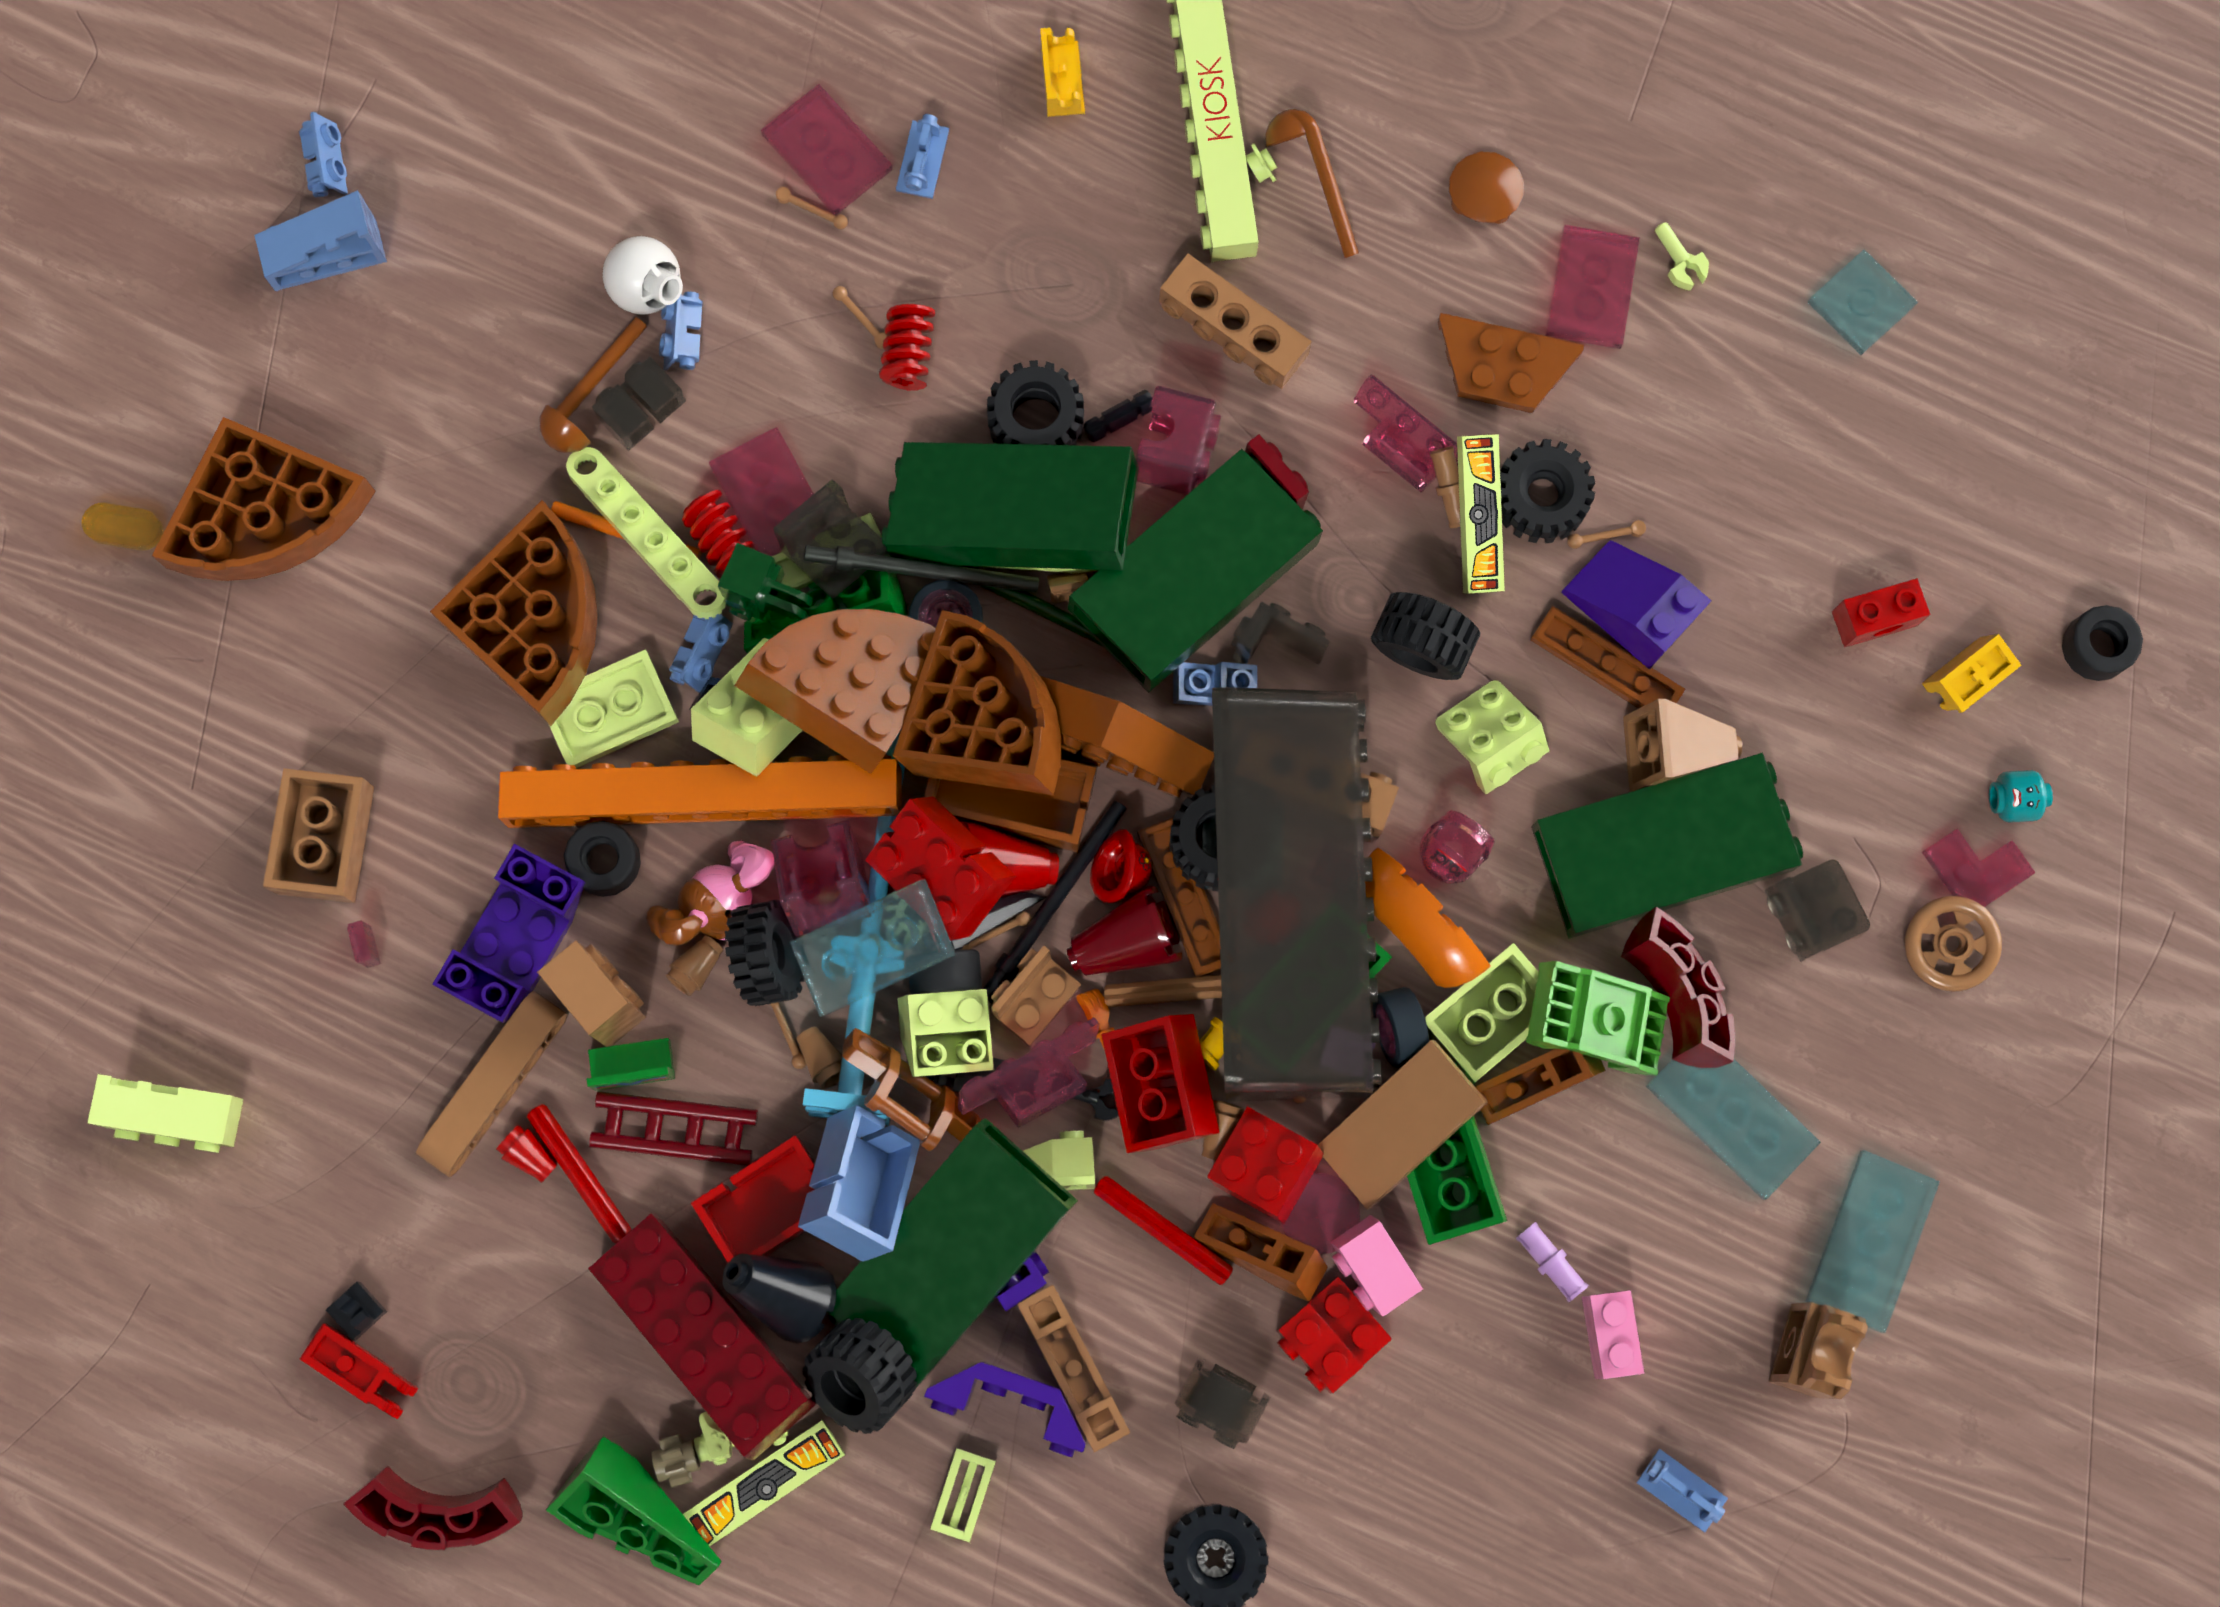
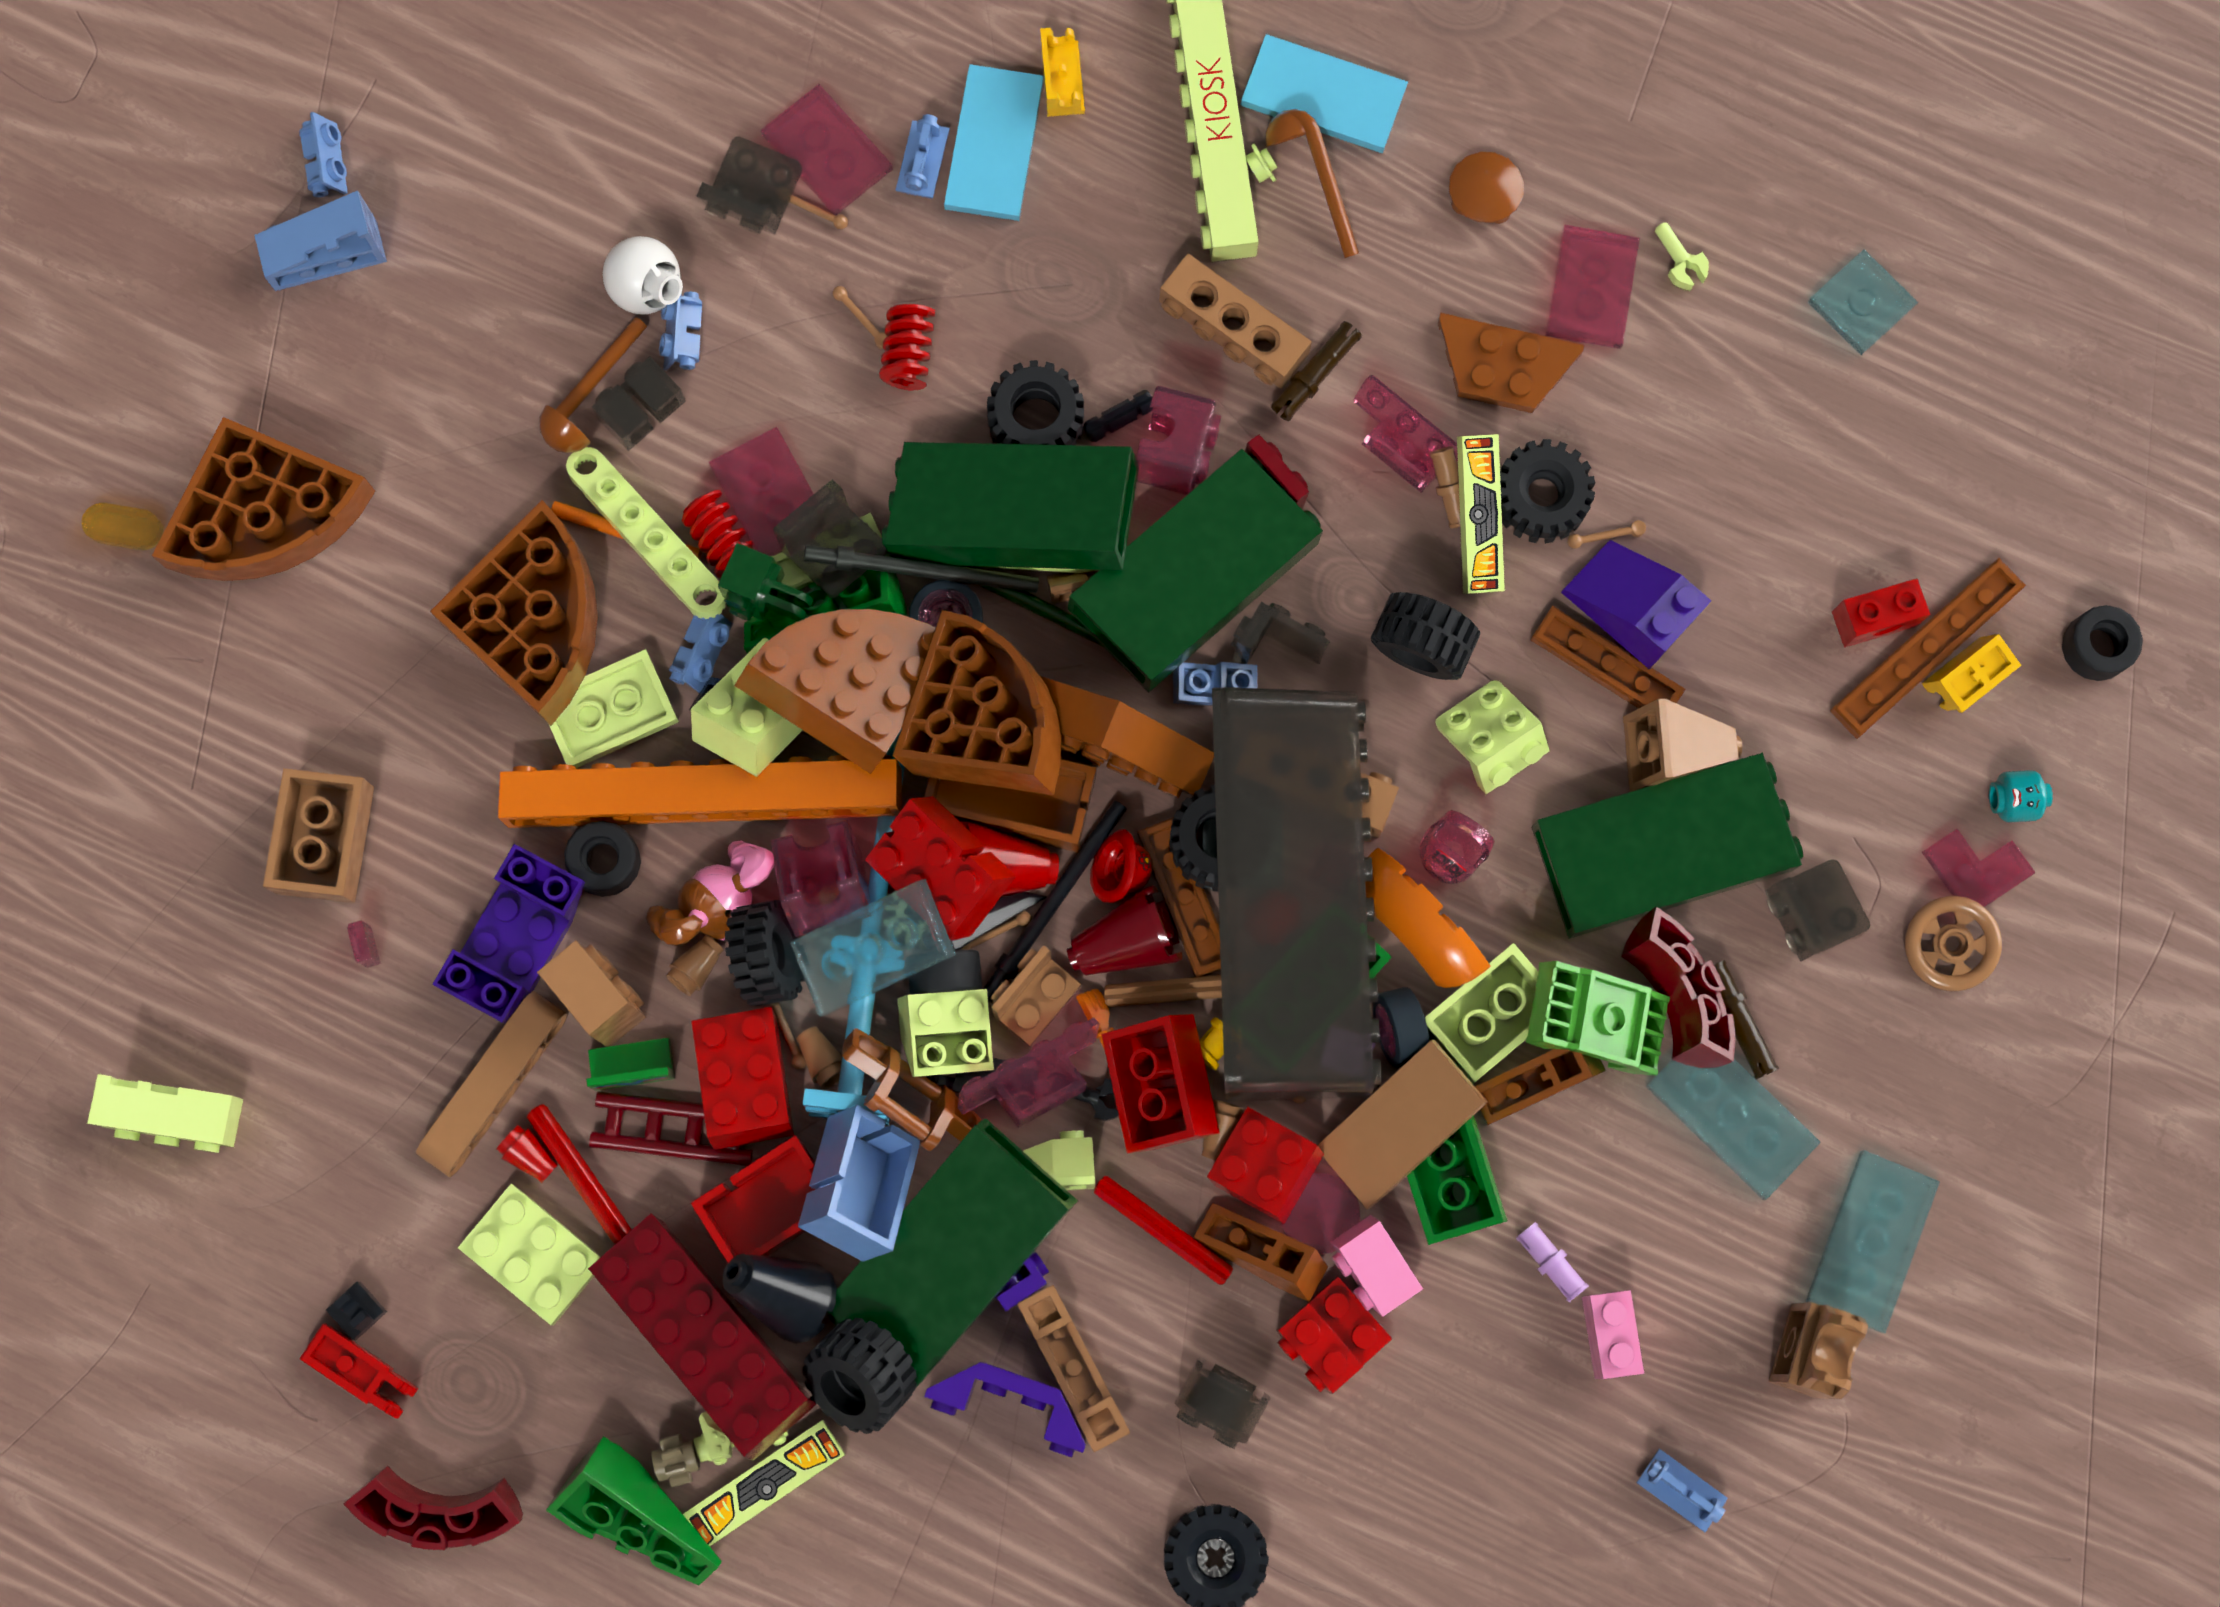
(531, 1254): none -> yellowish green plate
(742, 1078): none -> red brick
(752, 186): none -> clear smoke bracket
(974, 1460): yellowish green tile -> none
(994, 142): none -> medium azure tile
(1306, 383): none -> dark brown pin
(1338, 94): none -> medium azure tile
(1745, 1027): none -> dark brown pin
(1927, 648): none -> dark orange tile

